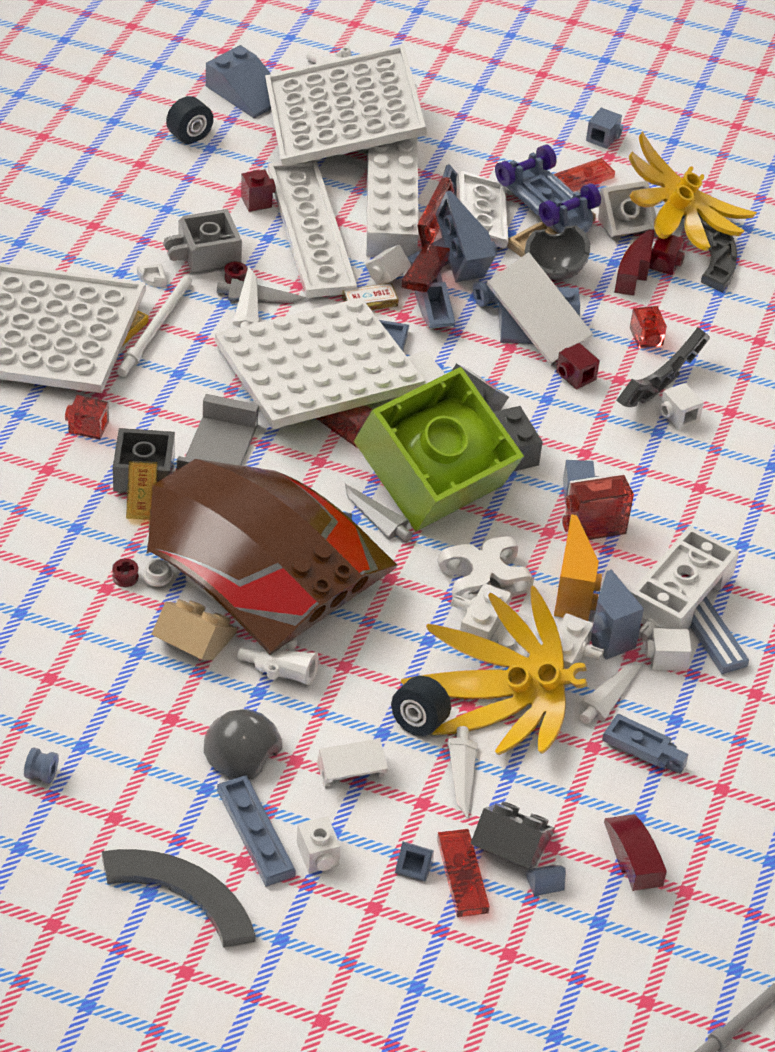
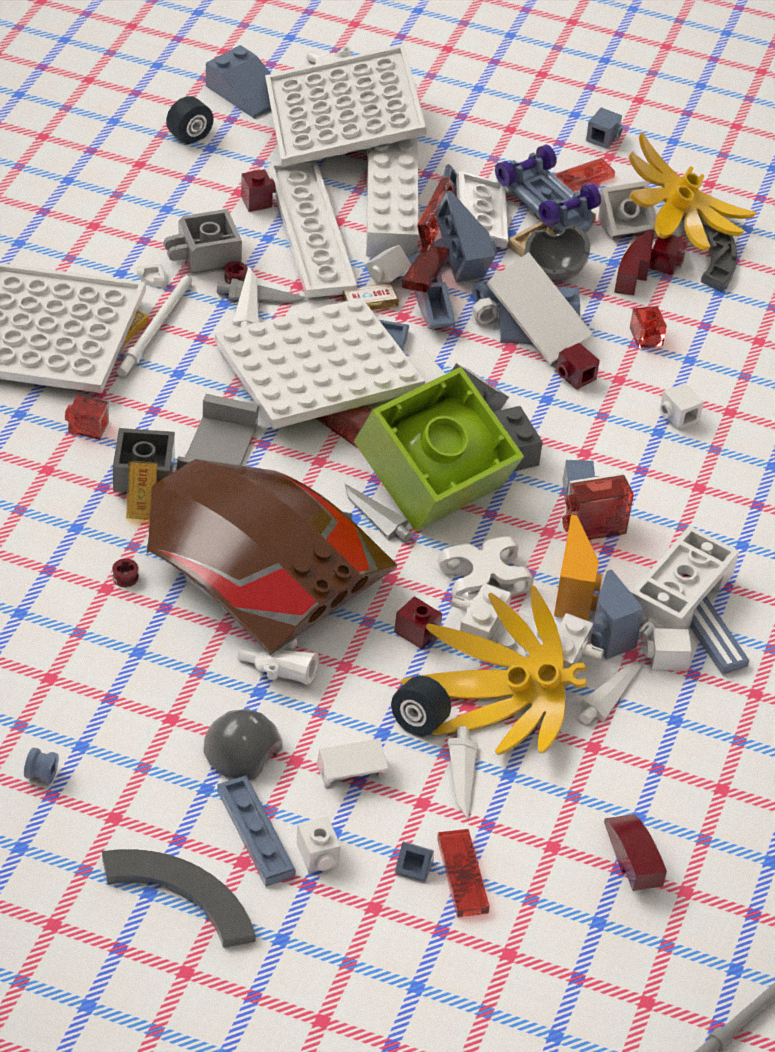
(157, 573): white plate -> none
(193, 629): tan slope -> none
(412, 622): none -> dark red brick
(485, 310): none -> white tile
(512, 834): dark grey slope -> none
(546, 879): sand blue slope -> none
(645, 743): sand blue hinge -> none
(650, 386): dark grey tile -> none

